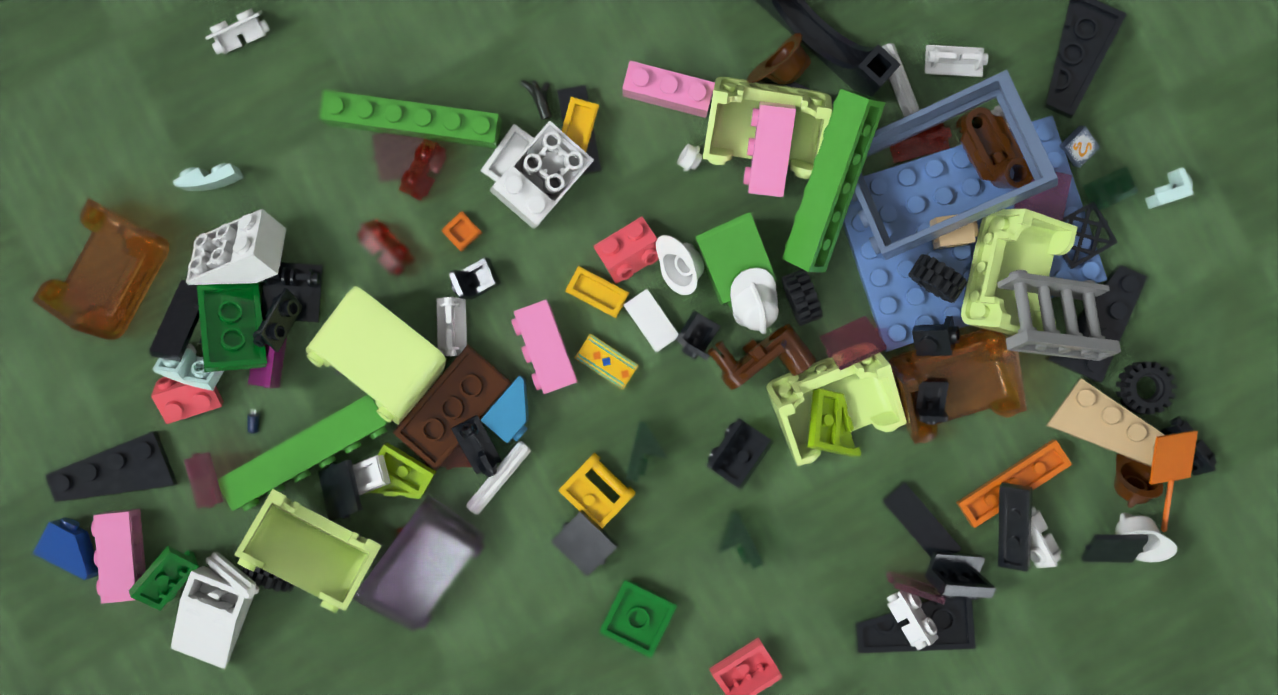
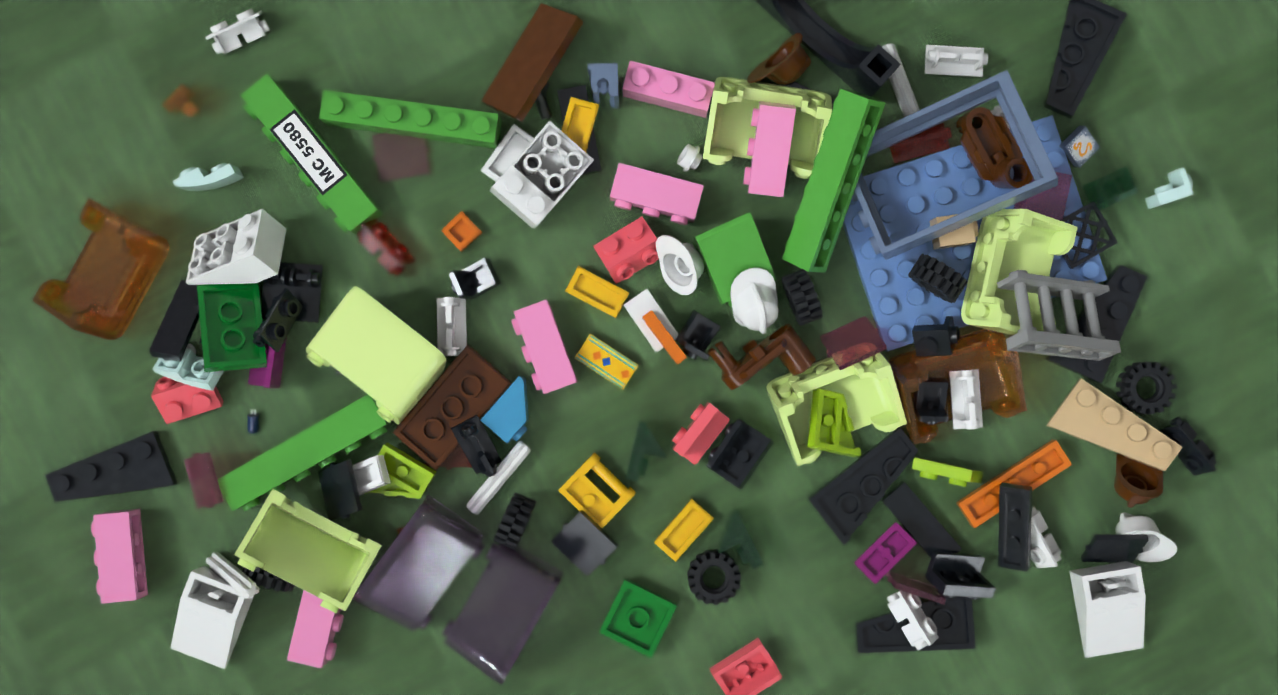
(68, 548): blue slope -> none
(164, 578): green bracket -> none
(180, 101): none -> clear orange tile
(310, 153): none -> bright green brick
(314, 633): none -> bright pink brick
(415, 179): clear red hinge -> none
(502, 610): none -> clear purple windscreen
(515, 521): none -> black tyre
(532, 61): none -> reddish brown tile
(604, 80): none -> sand blue hinge
(656, 194): none -> bright pink brick
(664, 337): none -> orange tile
(683, 530): none -> yellow tile
(701, 433): none -> coral bracket
(718, 594): none -> black tyre
(856, 490): none -> black wing
(885, 553): none -> magenta hinge
(957, 475): none -> lime wing
(965, 399): none -> white hinge
(1110, 607): none -> white slope
(1172, 462): orange piece -> none

